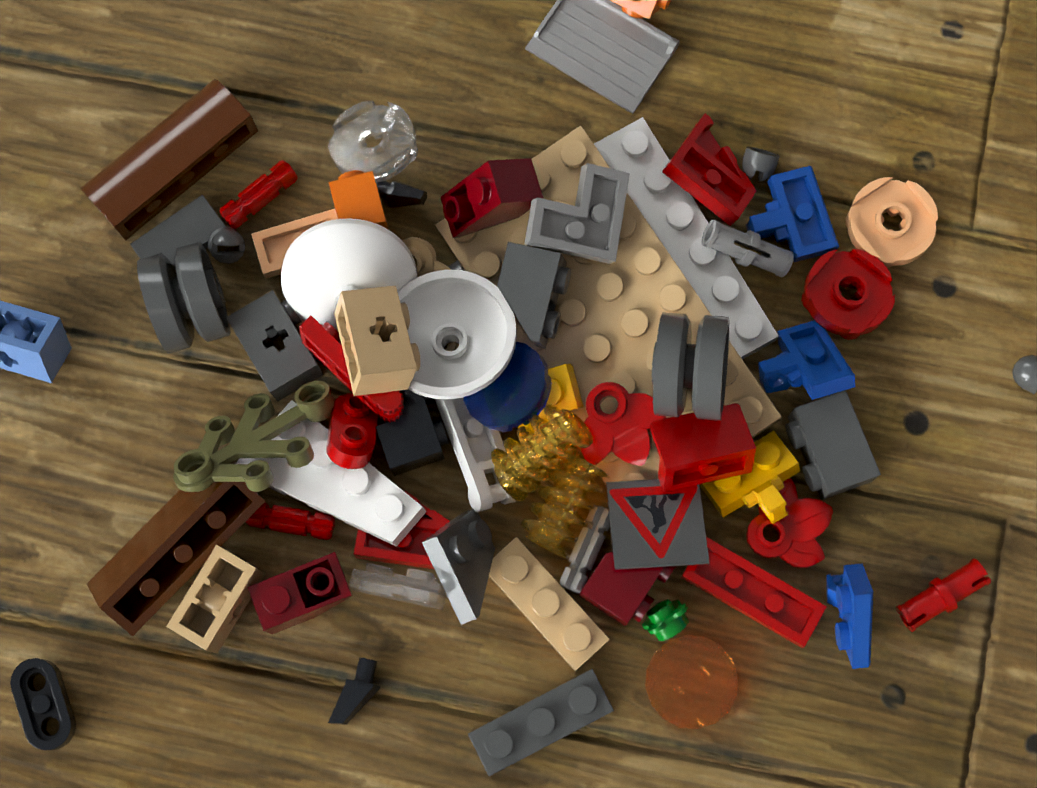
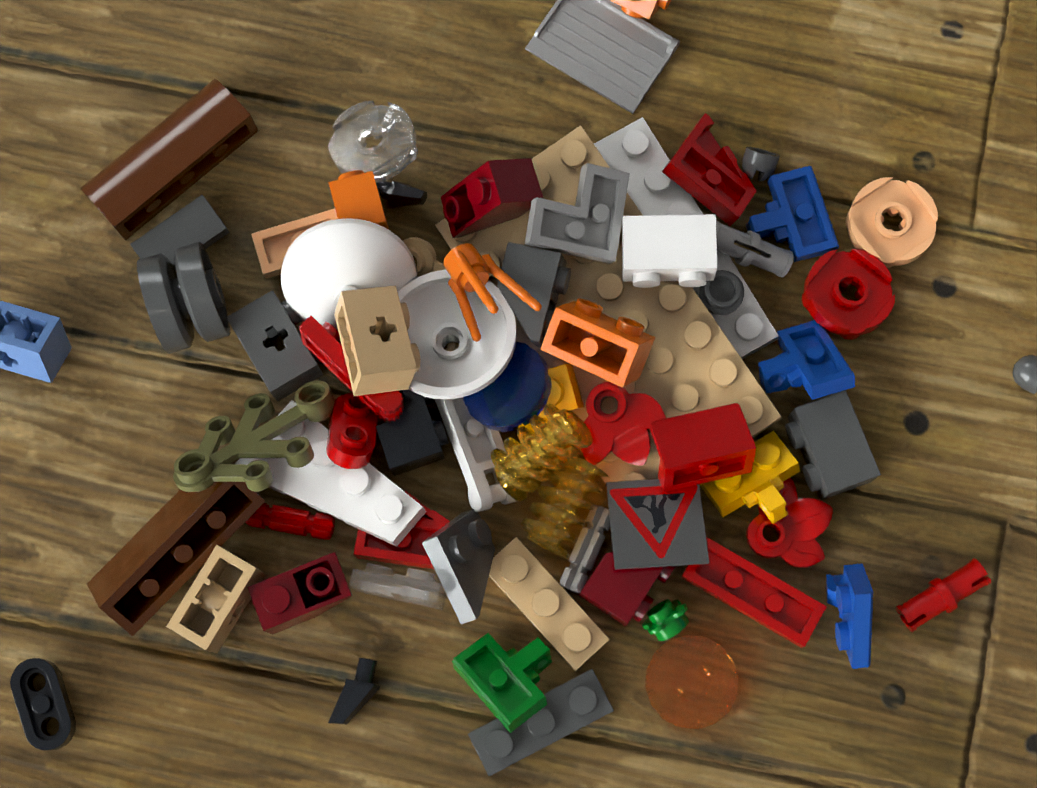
(226, 237): dark grey hinge -> none
(258, 194): red axle -> none
(471, 273): none -> orange plant
(505, 678): none -> green hinge
(598, 342): none -> orange brick
(669, 249): none -> white brick
(686, 366): dark grey wheel -> none
(723, 294): none -> dark grey plate

